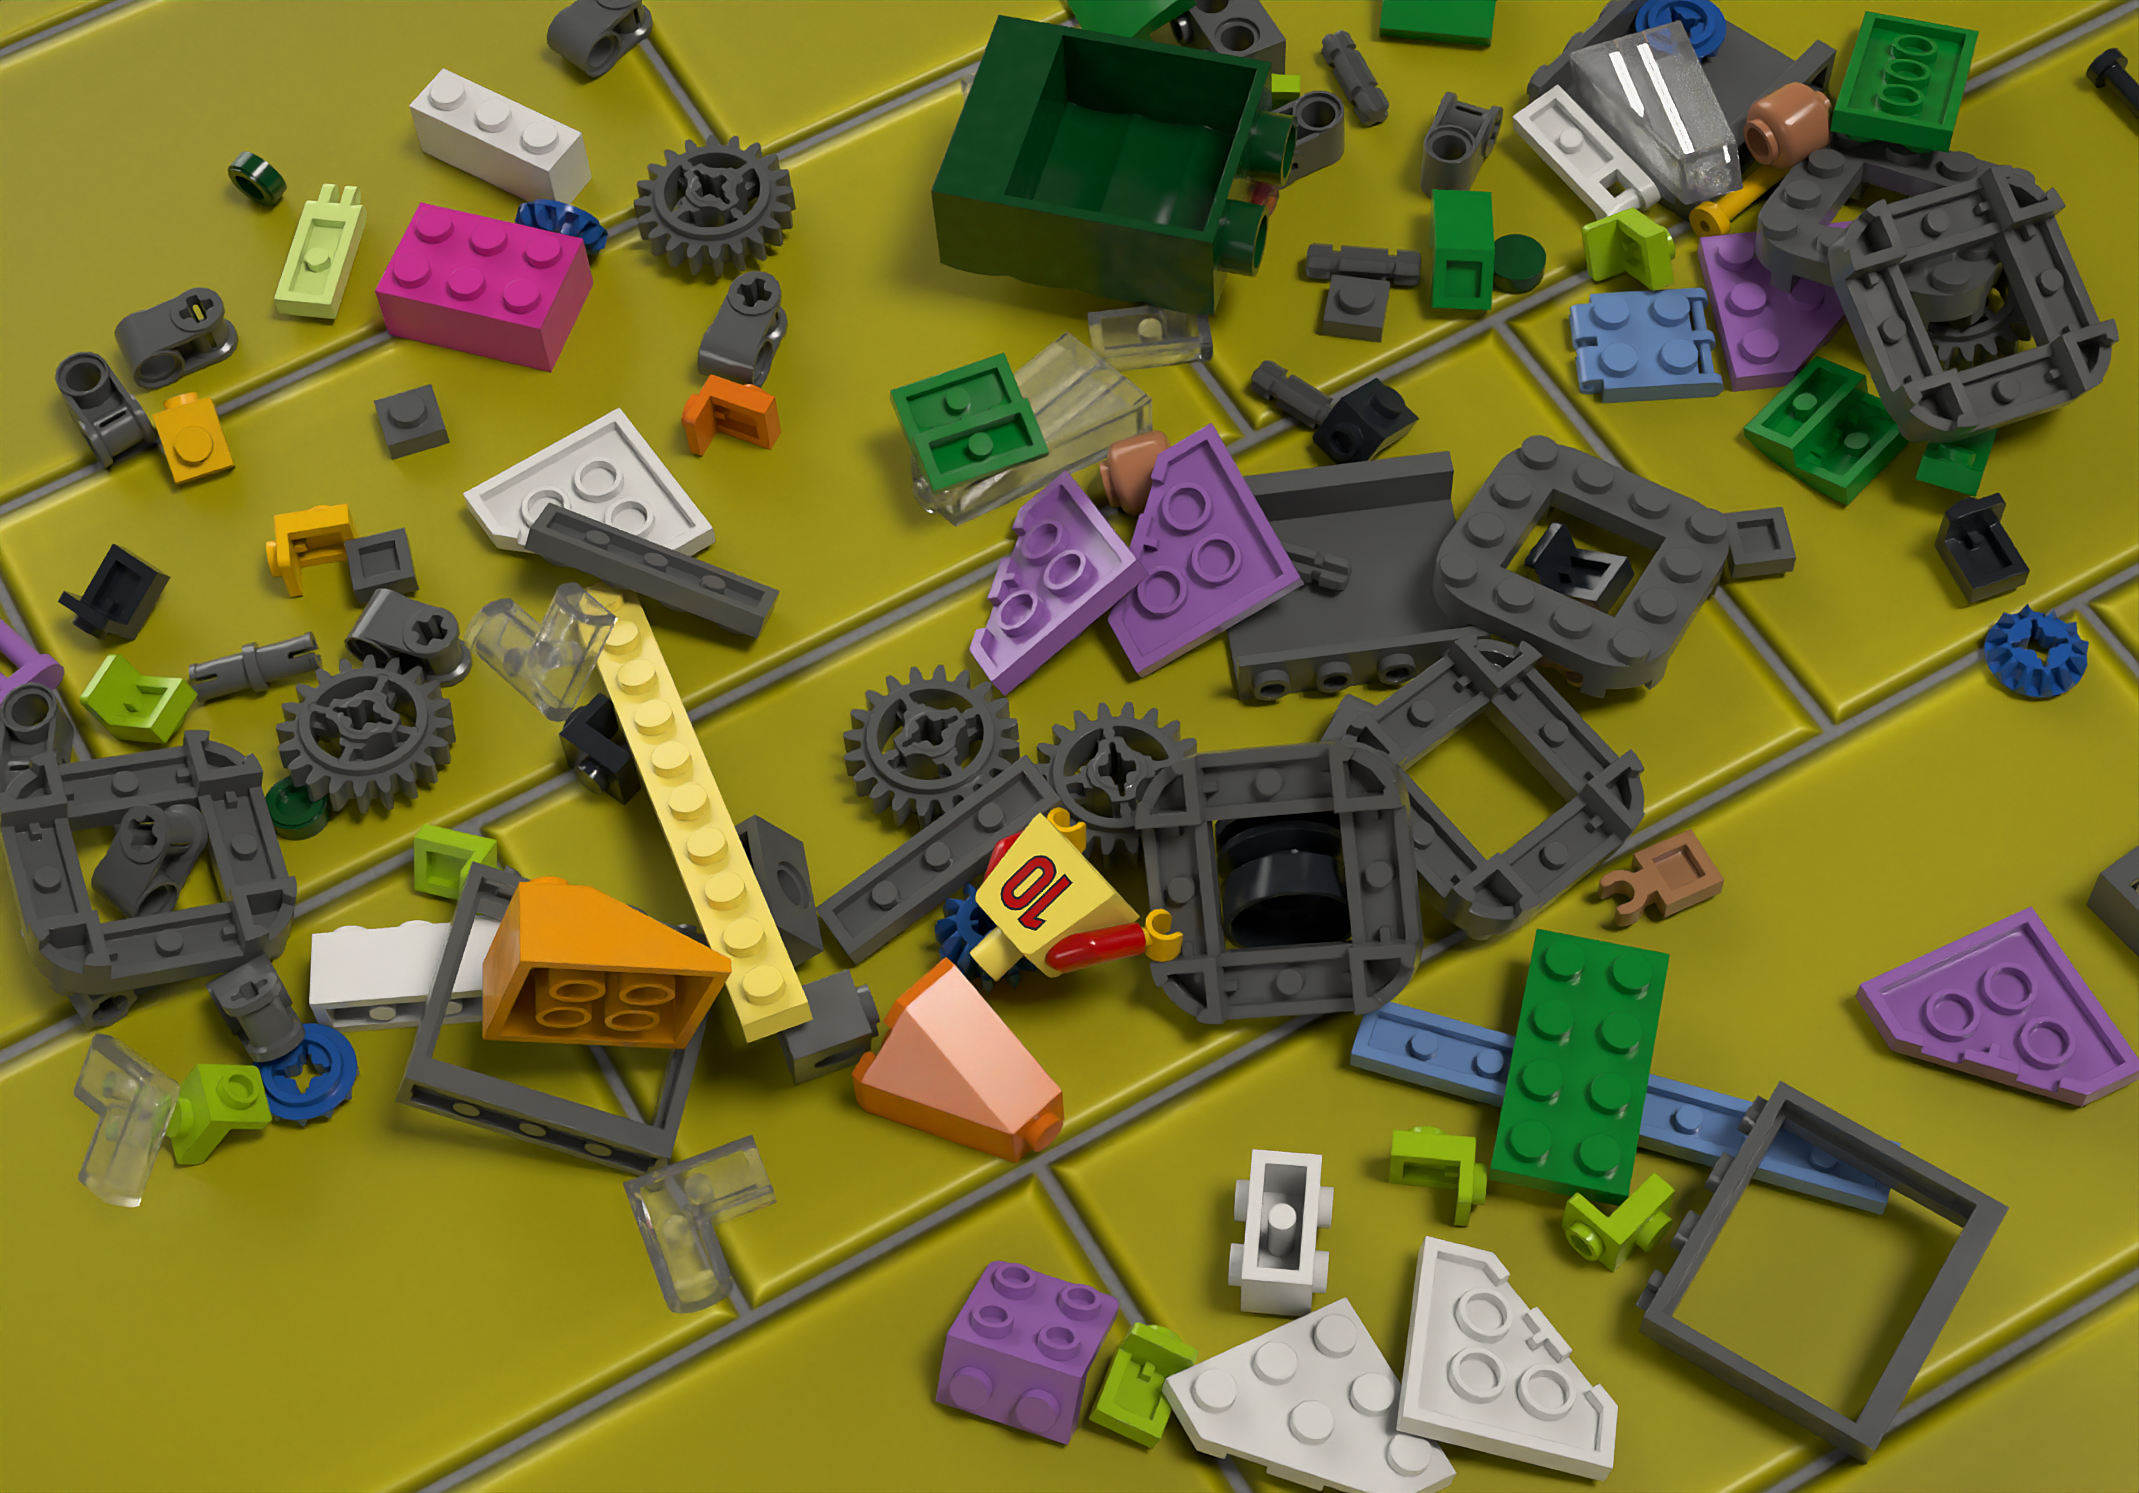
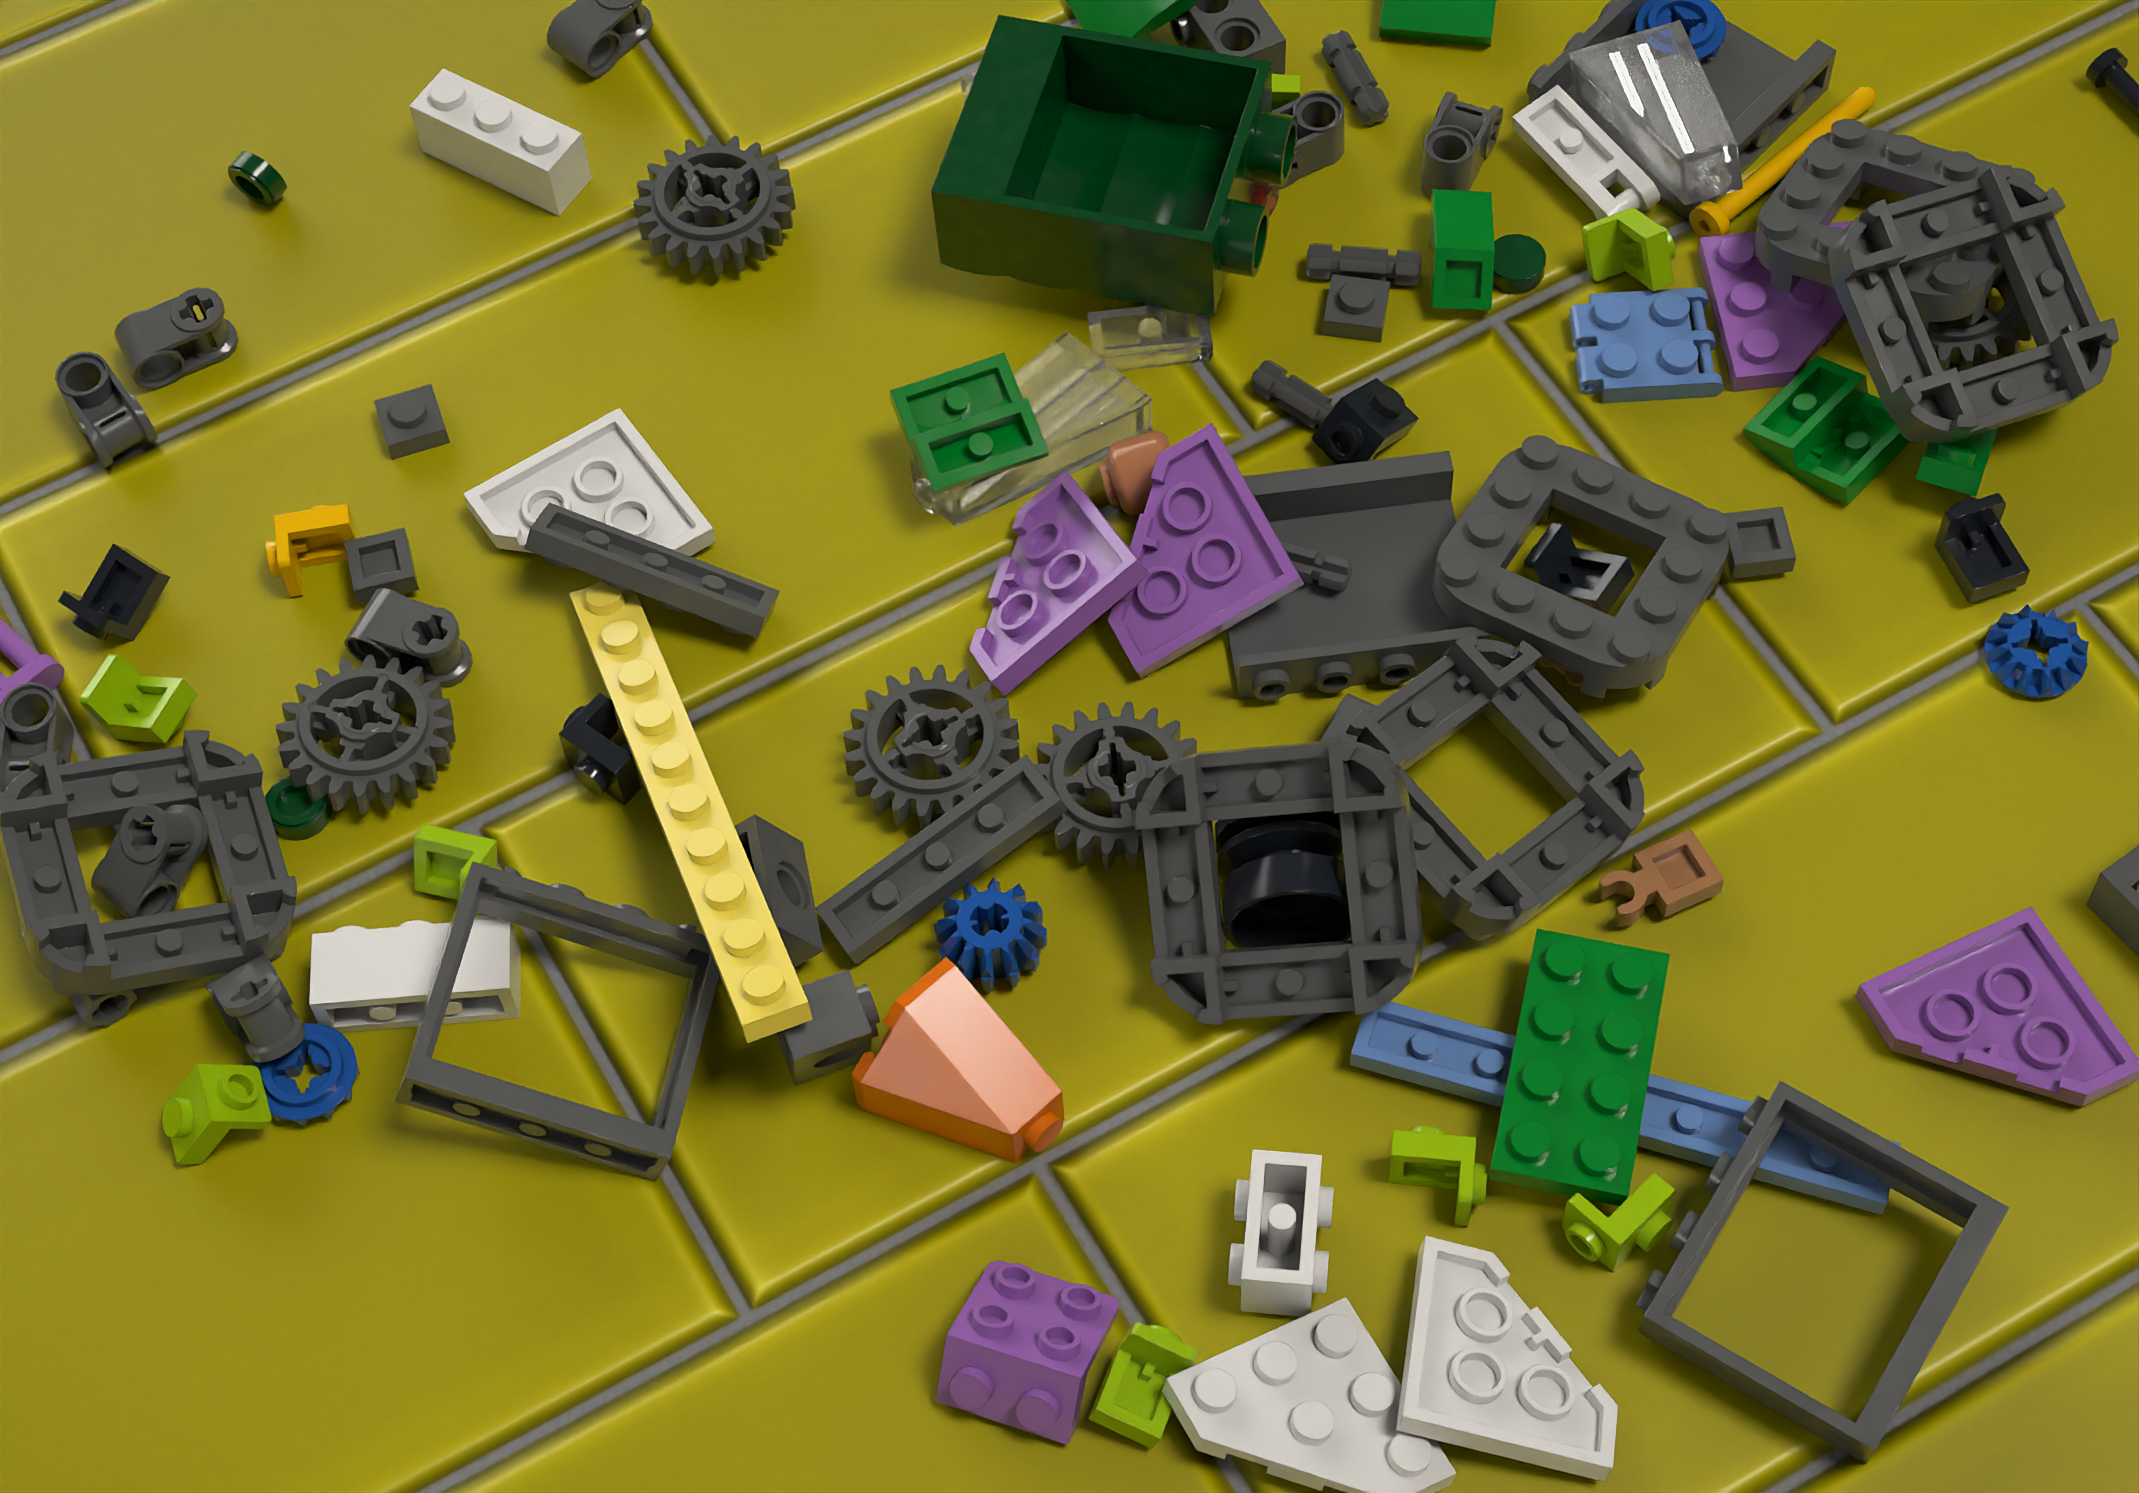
(134, 1114): clear brick -> none
(192, 437): yellow bracket -> none
(255, 667): dark grey pin -> none
(322, 254): yellowish green hinge -> none
(485, 286): dark pink brick -> none
(548, 659): clear brick -> none
(563, 219): blue gear -> none
(594, 972): light orange slope -> none
(678, 1214): clear brick -> none
(733, 410): orange bracket -> none
(745, 331): dark grey piece -> none
(1059, 906): torso -> none
(1788, 125): nougat head -> none
(1905, 83): green plate -> none

